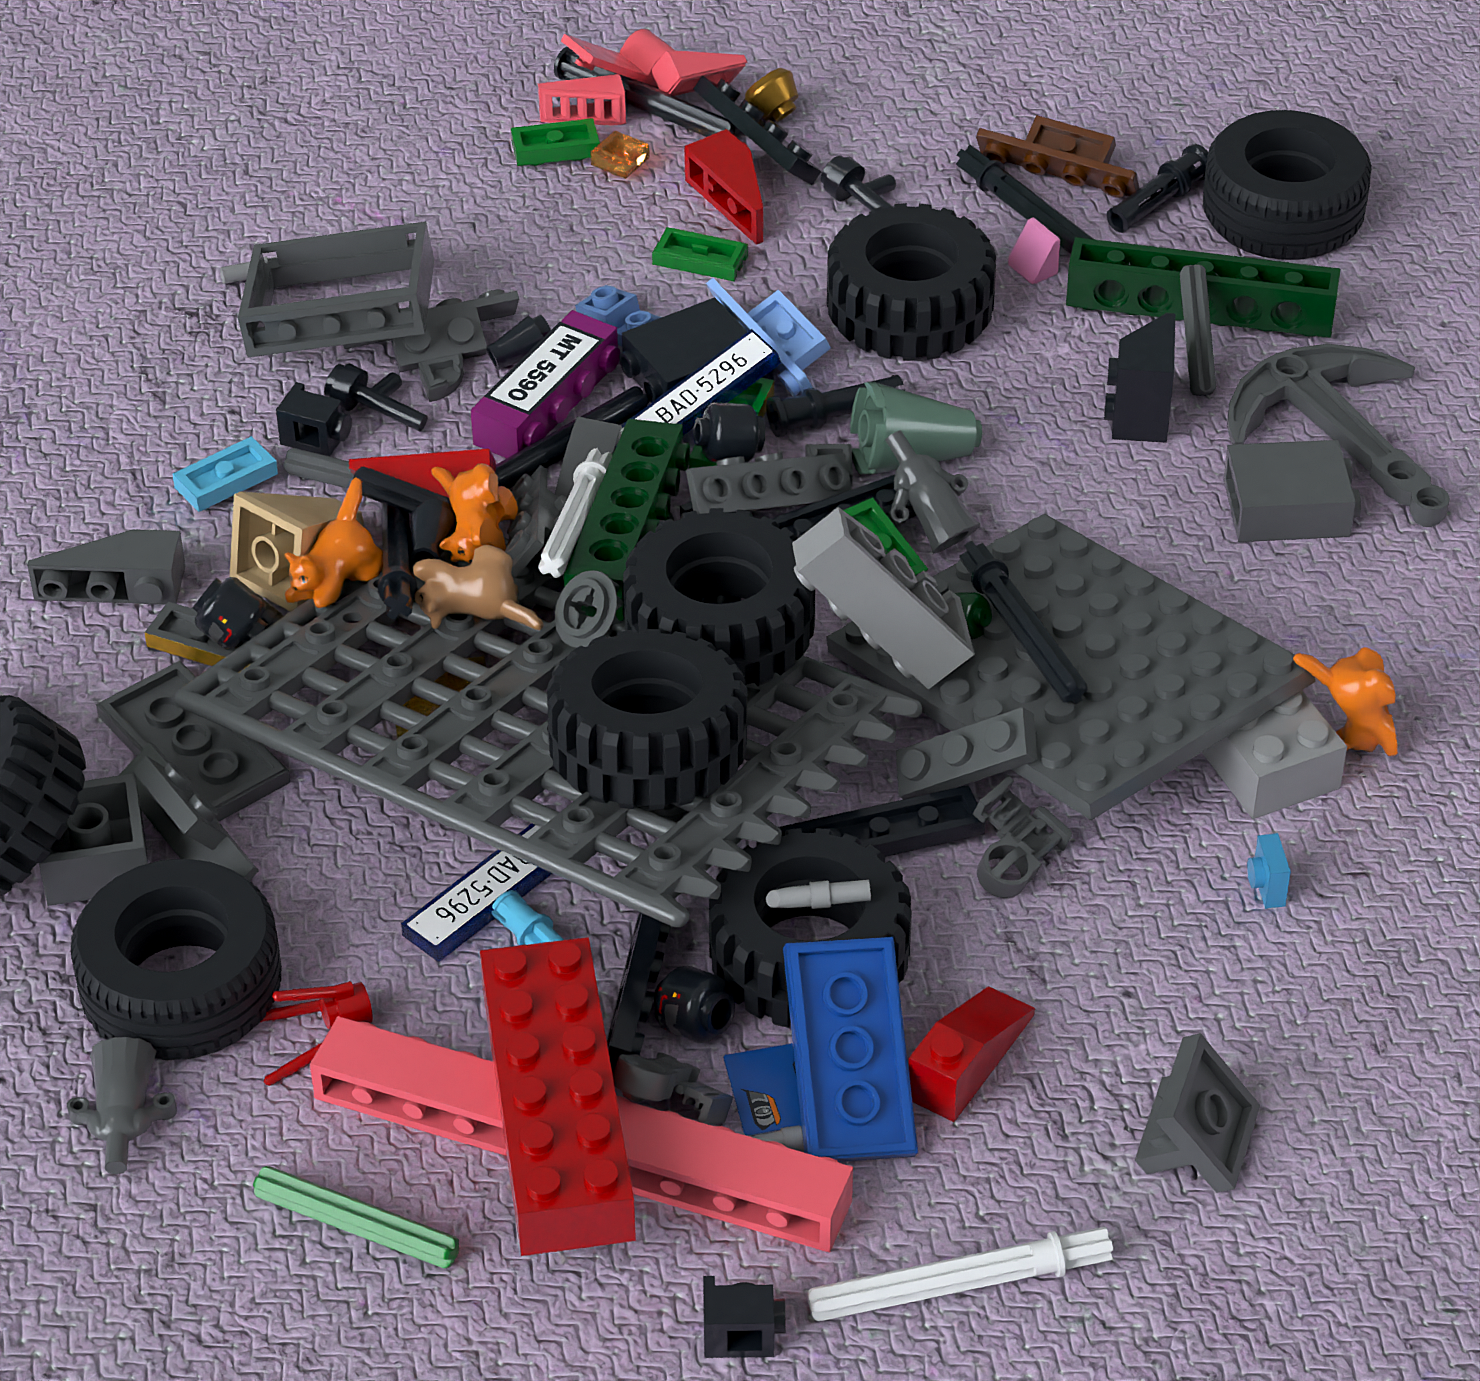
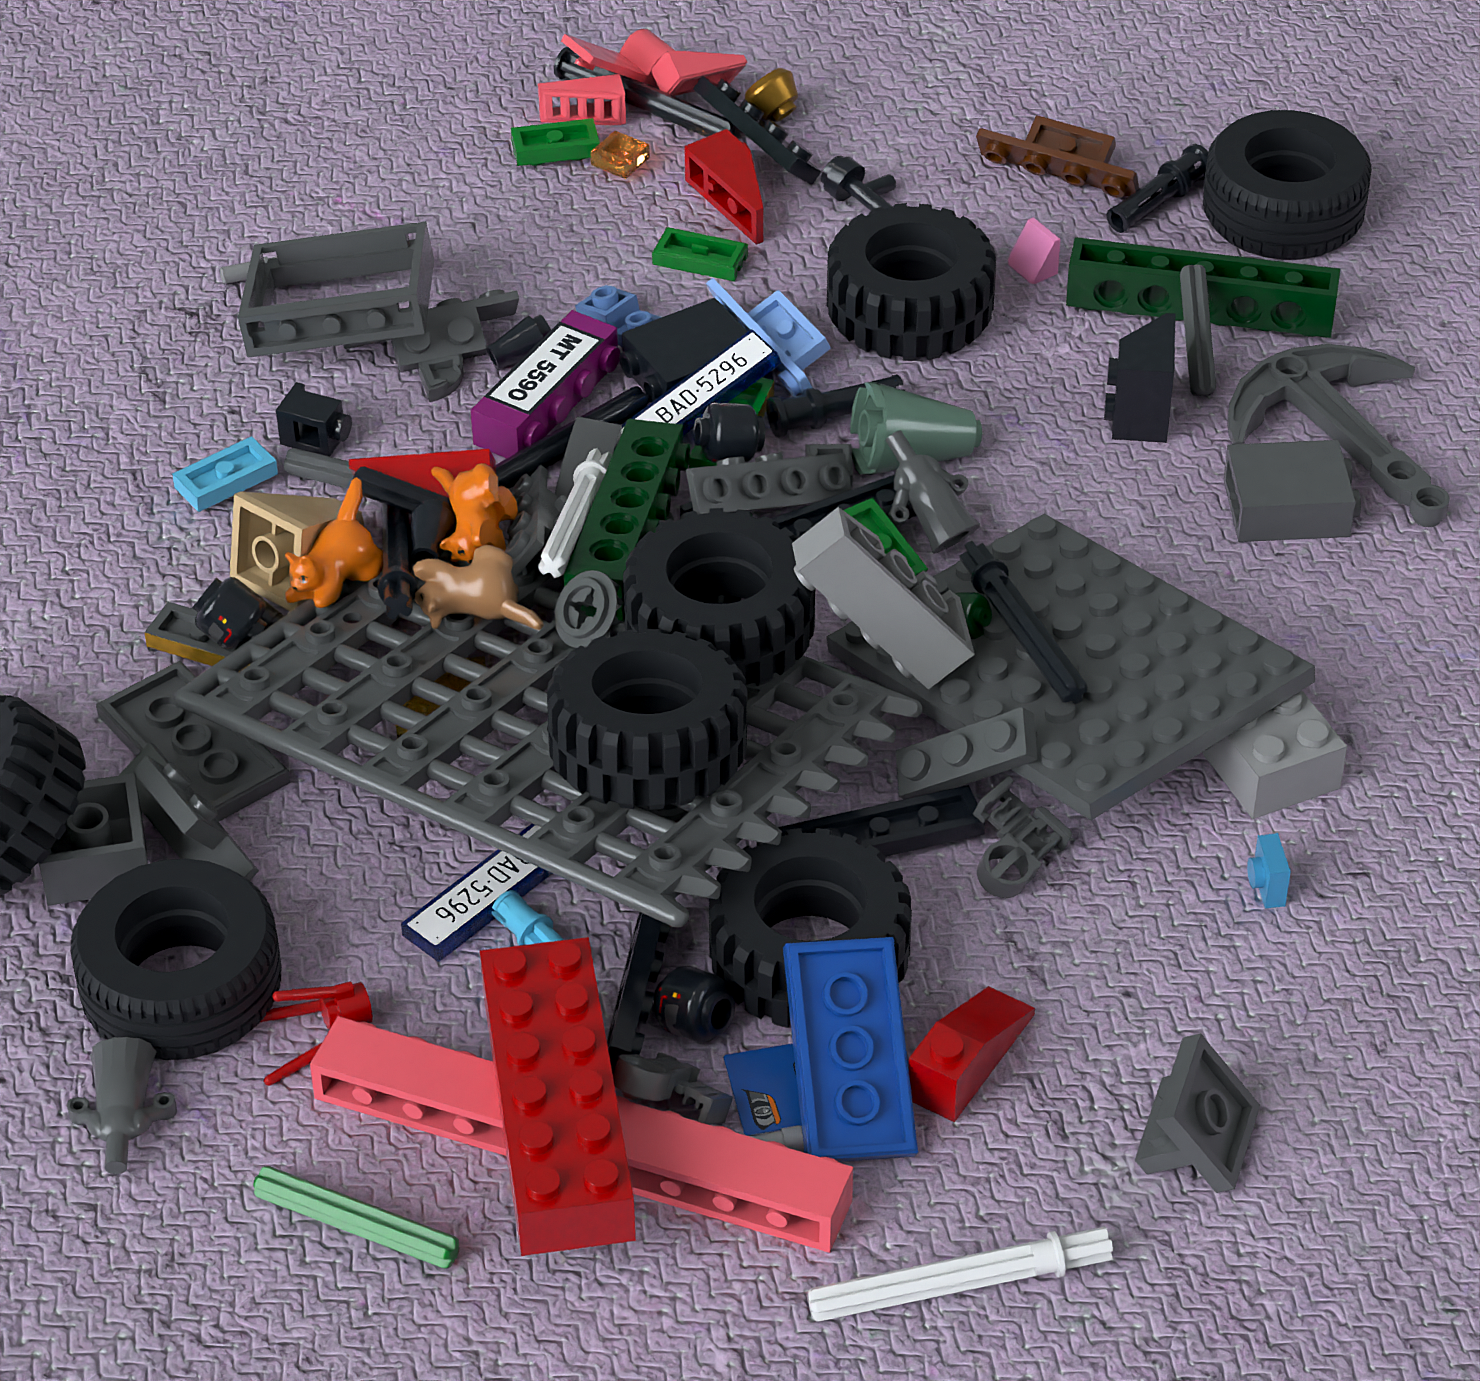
(115, 569): dark grey slope -> none
(350, 386): black piece -> none
(741, 1319): black brick -> none
(820, 894): light grey piece -> none
(992, 177): black axle -> none
(1363, 694): orange animal -> none

